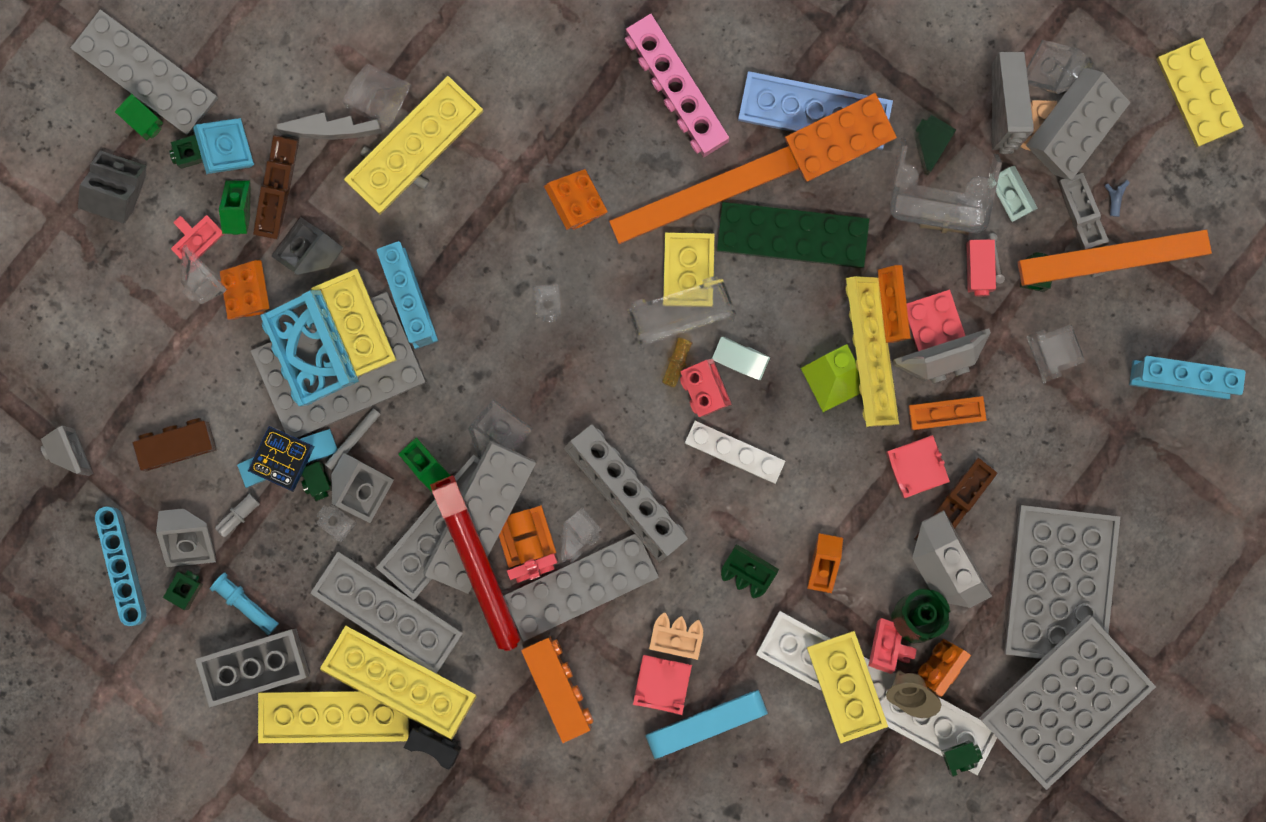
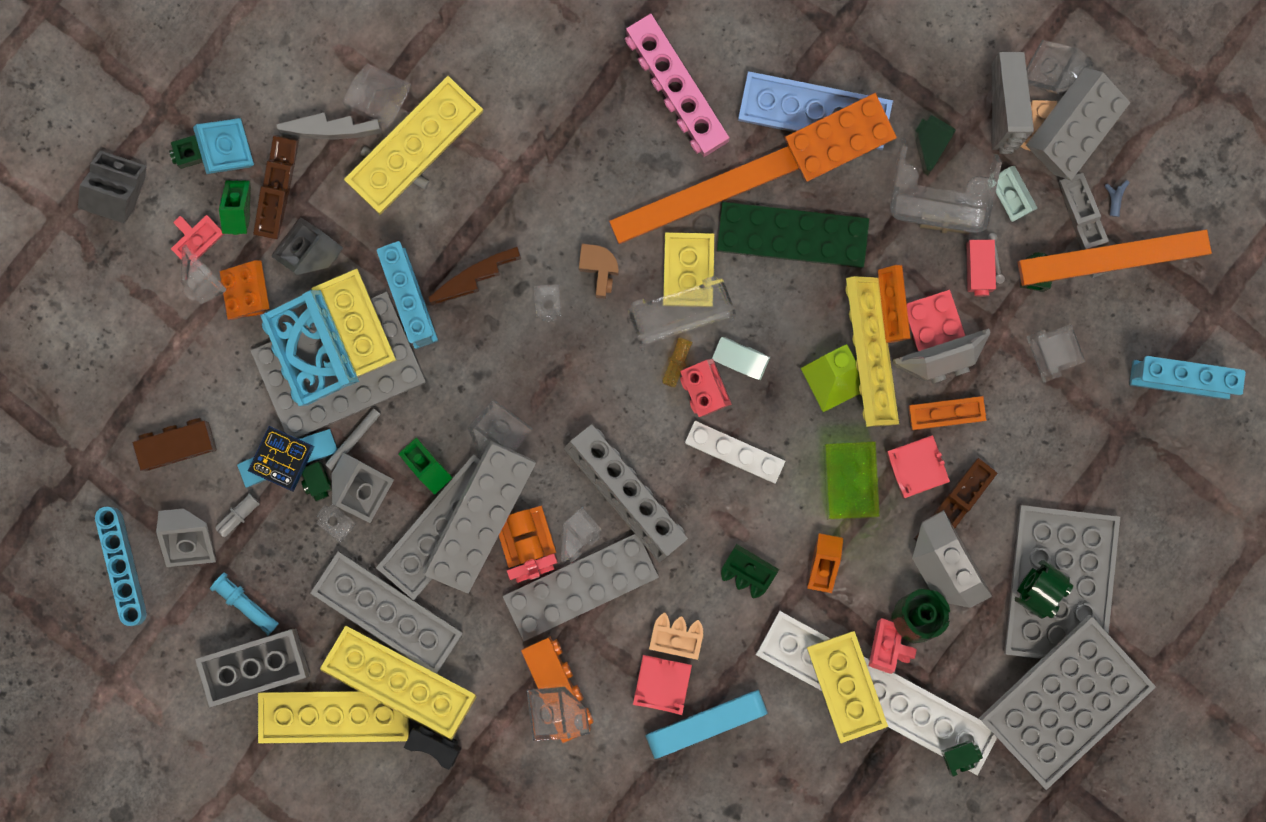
(65, 450): light grey slope -> none
(139, 117): green slope -> none
(144, 72): light grey plate -> none
(175, 593): dark green brick -> none
(466, 281): none -> reddish brown slope
(475, 563): red brick -> none
(556, 714): none -> clear slope
(575, 199): orange plate -> none
(601, 261): none -> medium nougat brick
(851, 480): none -> clear neon green brick
(912, 696): dark tan piece -> none
(943, 666): orange plate -> none
(1043, 590): none -> dark green brick
(1199, 92): light yellow plate -> none

